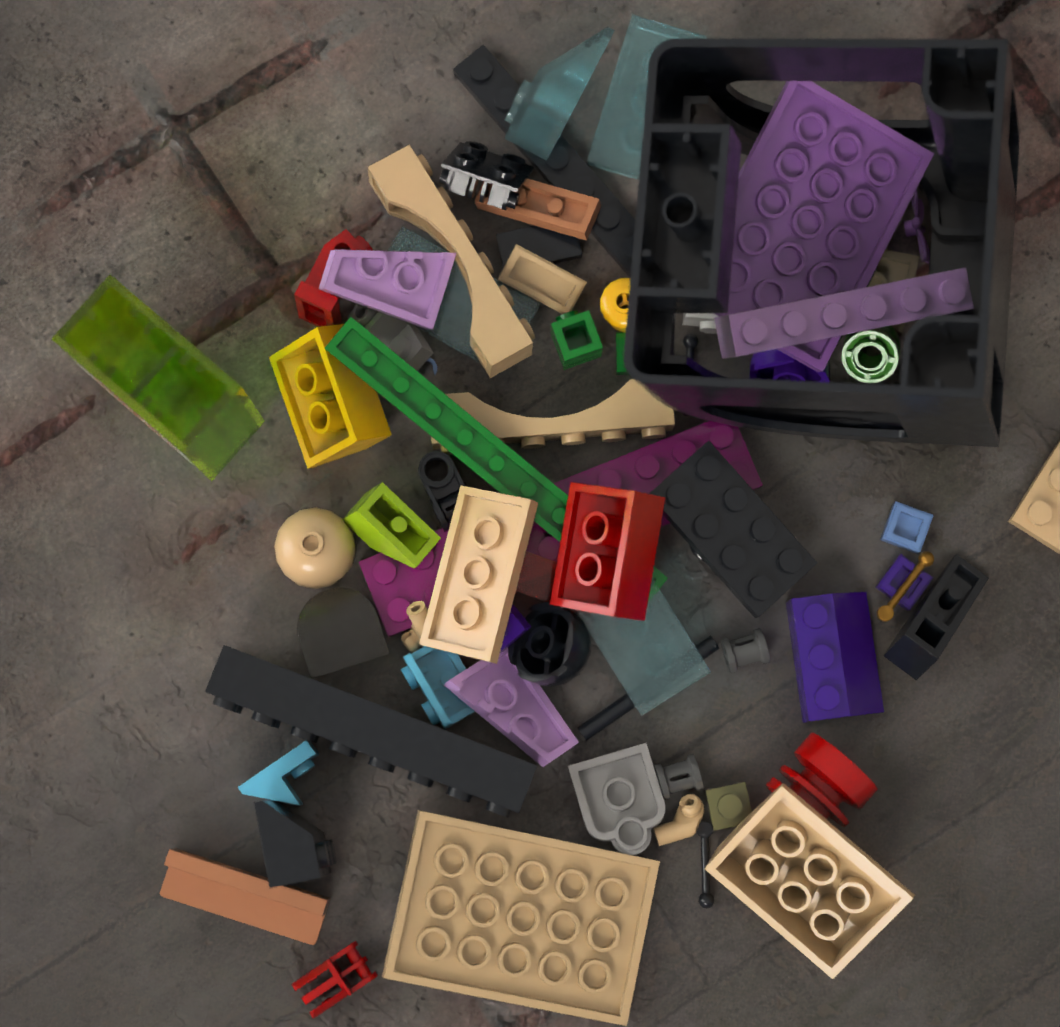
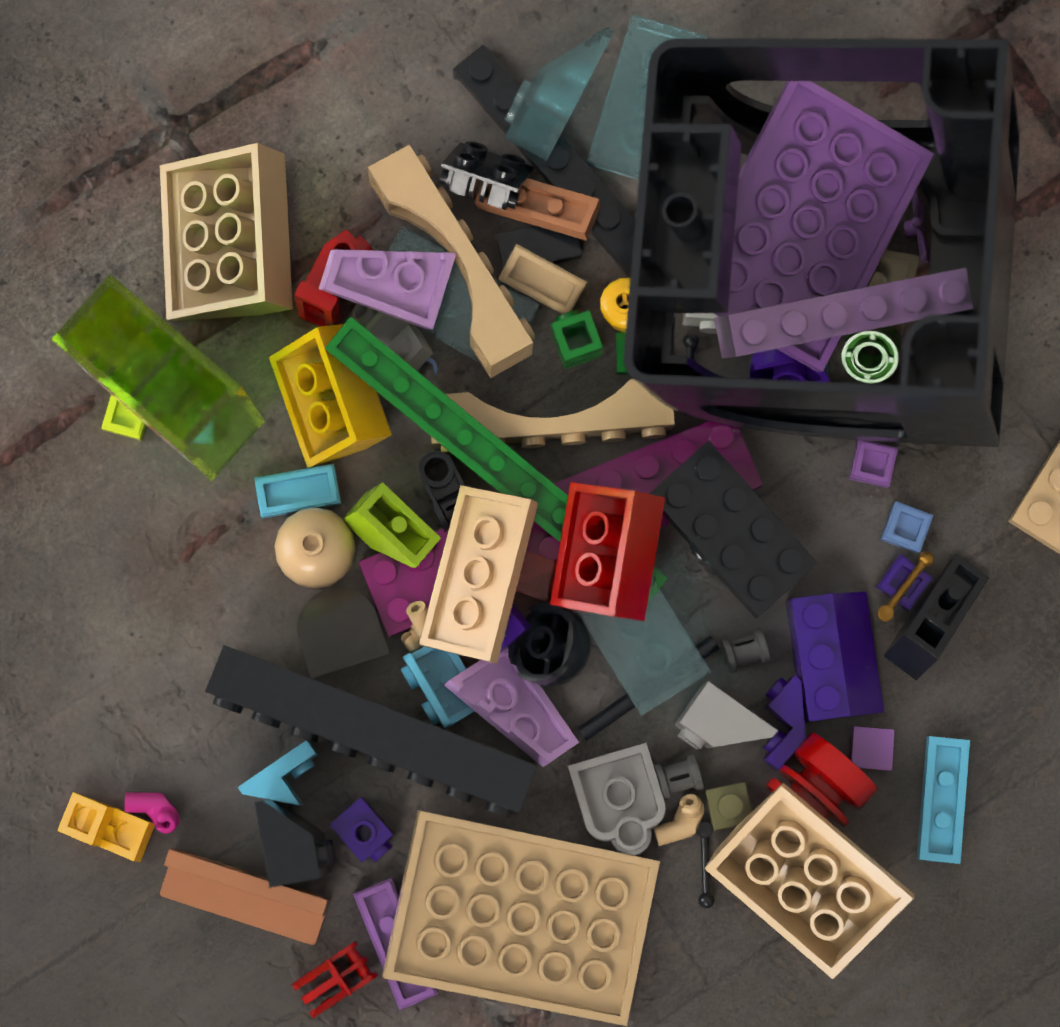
(106, 827): none -> yellow slope
(122, 421): none -> neon yellow tile
(157, 808): none -> dark pink arm
(226, 234): none -> tan slope
(297, 490): none -> medium azure tile
(363, 831): none -> dark purple brick
(378, 911): none -> medium lavender tile
(719, 720): none -> light grey slope
(787, 707): none -> dark purple slope
(872, 748): none -> medium lavender tile
(873, 463): none -> medium lavender tile
(943, 799): none -> medium azure plate

